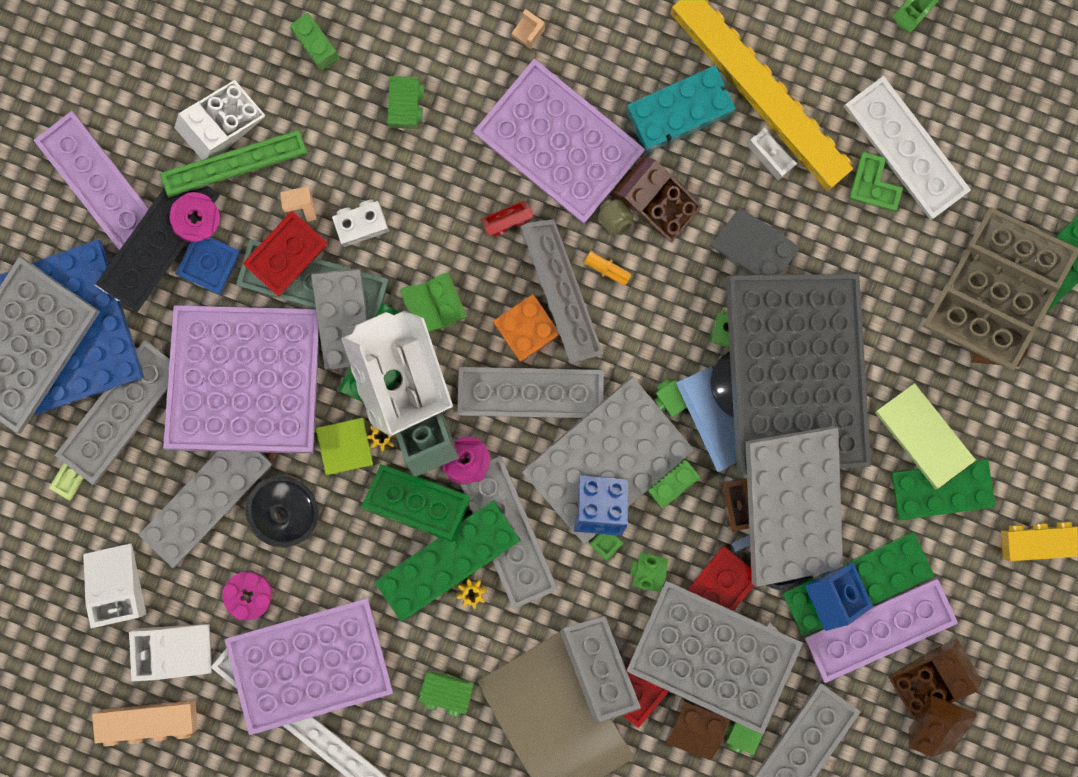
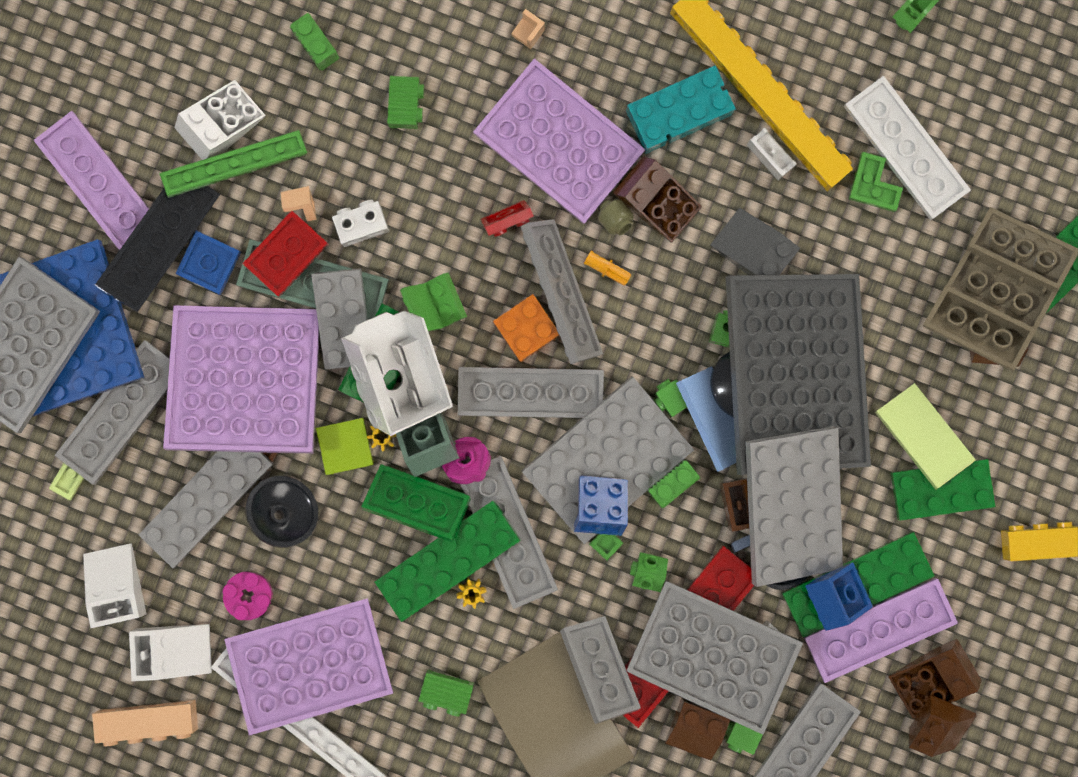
(206, 210): dark pink plate -> none

